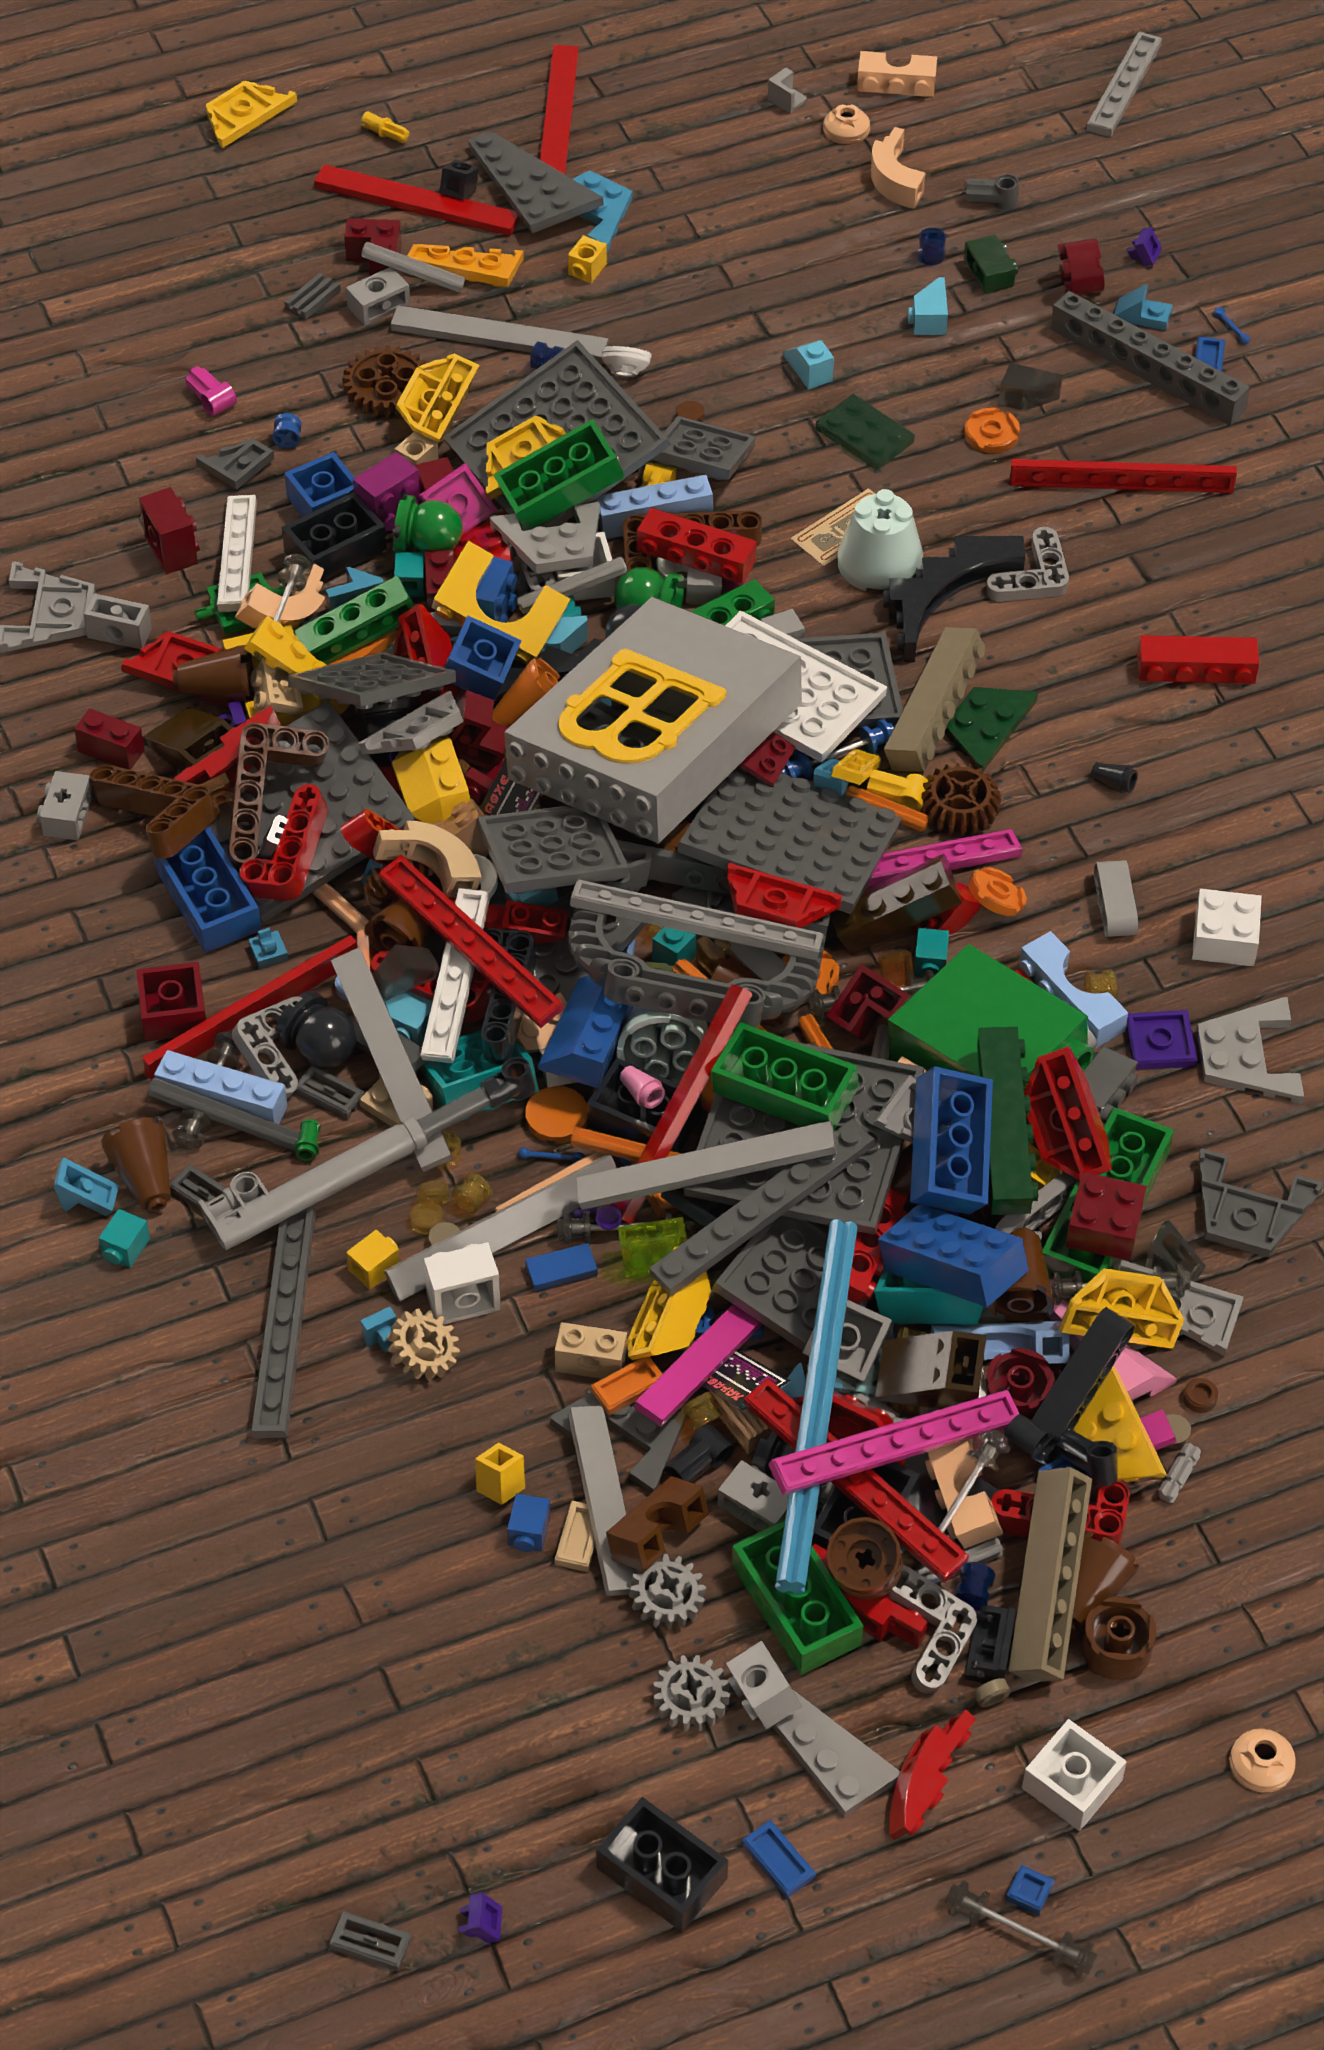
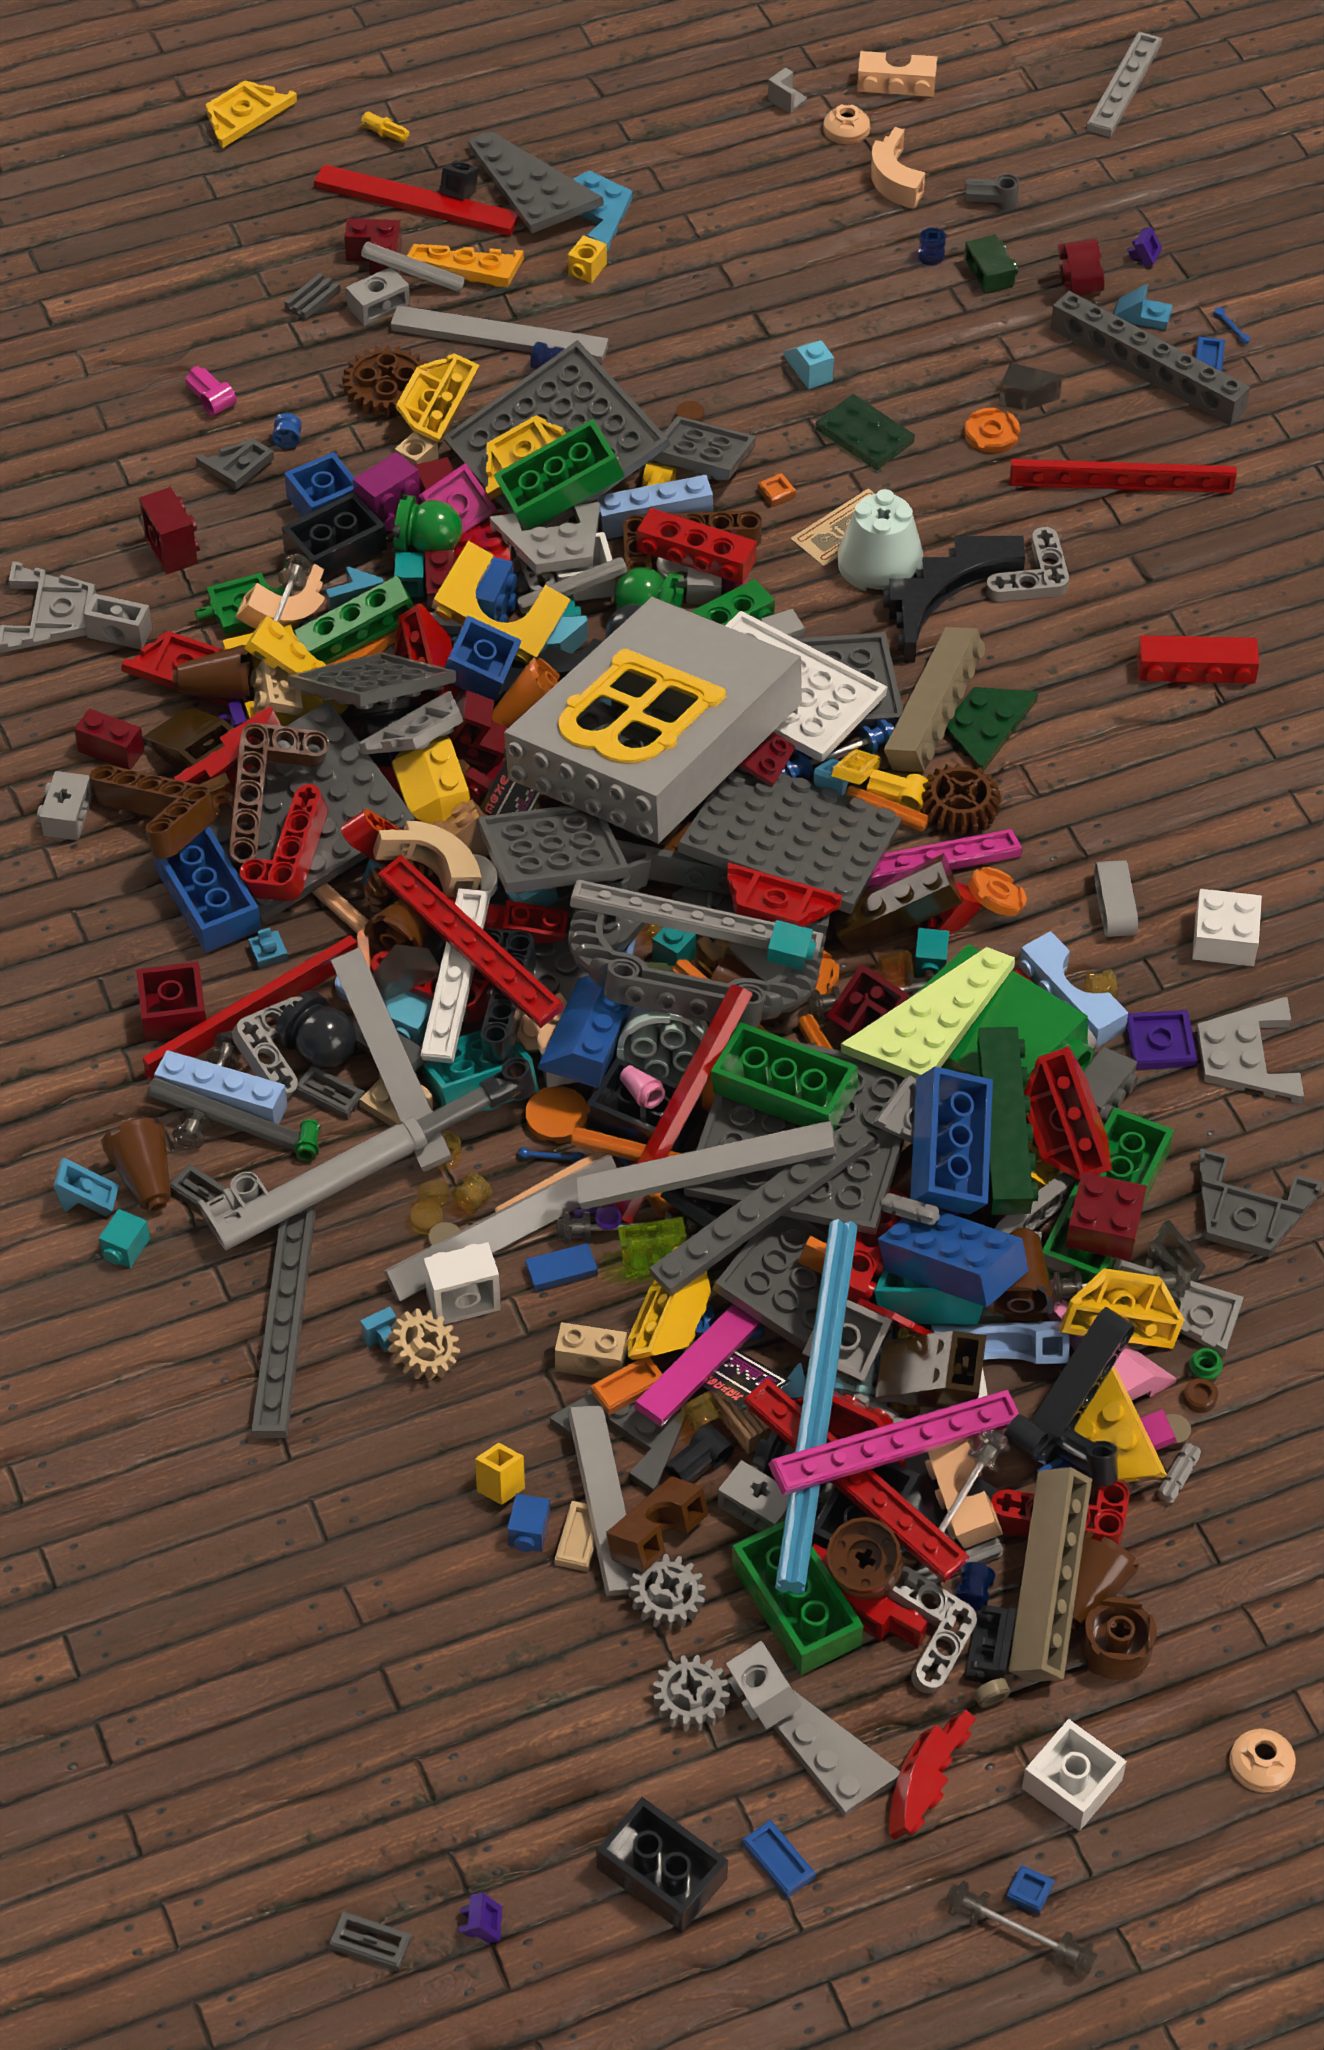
(237, 552): white tile -> none
(272, 838): dark grey tile -> none
(371, 1257): yellow brick -> none
(559, 106): red tile -> none
(625, 360): white piece -> none
(776, 490): none -> orange tile
(791, 945): none -> teal brick
(813, 1254): none -> orange tile
(896, 1318): none -> red window
(910, 1209): none -> light grey axle
(930, 310): medium azure slope -> none
(934, 1020): none -> yellowish green wing
(1024, 1376): dark red brick -> none
(1116, 776): black cone -> none
(1207, 1357): none -> green plate

